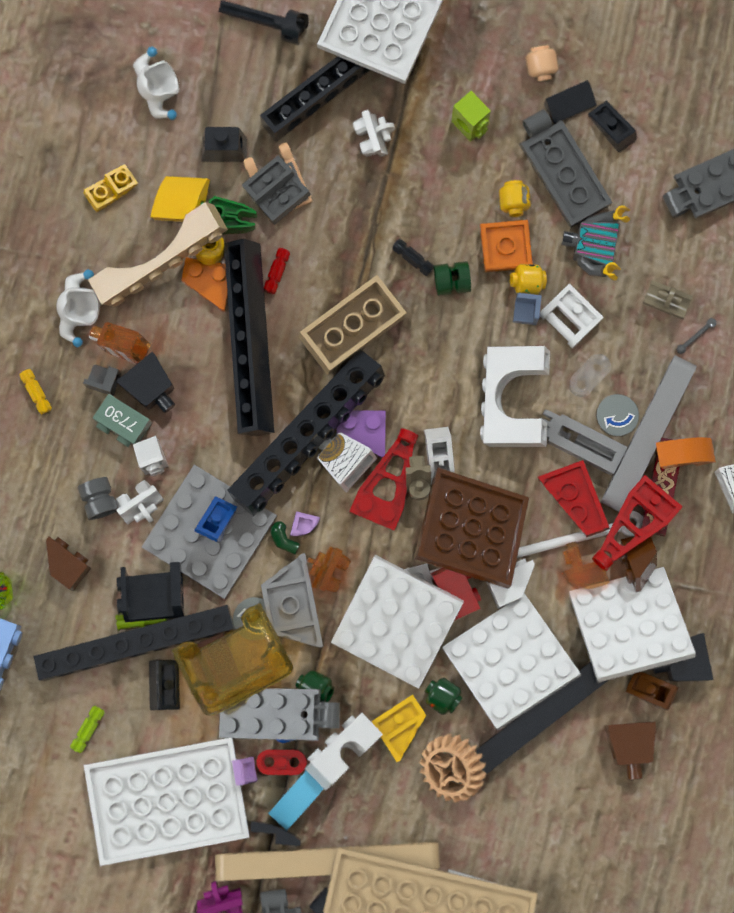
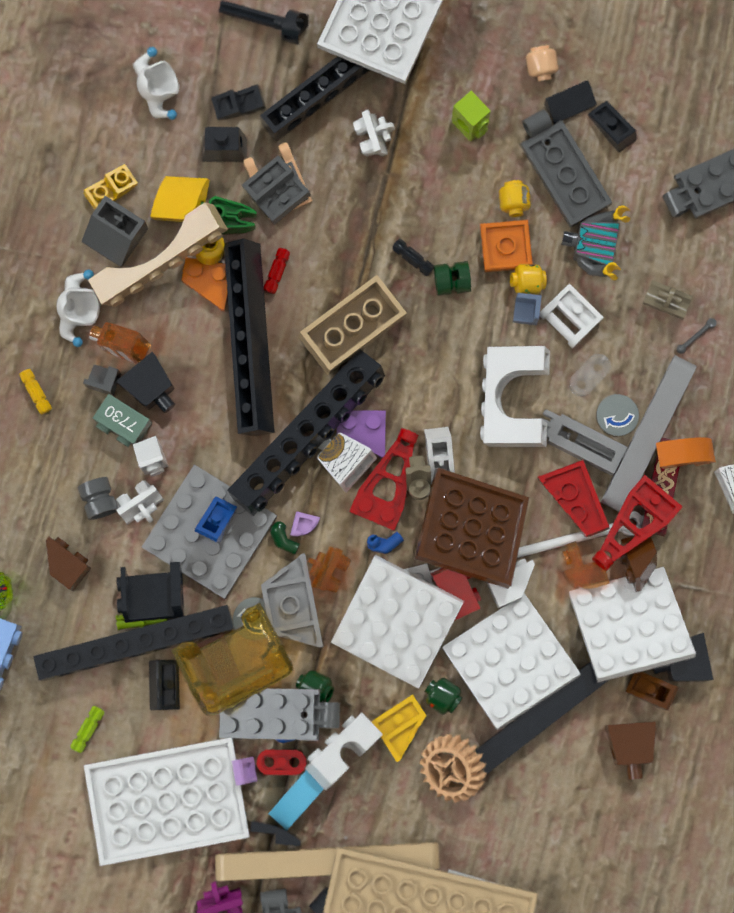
(114, 231): none -> dark grey slope
(239, 103): none -> black slope
(384, 545): none -> blue arm

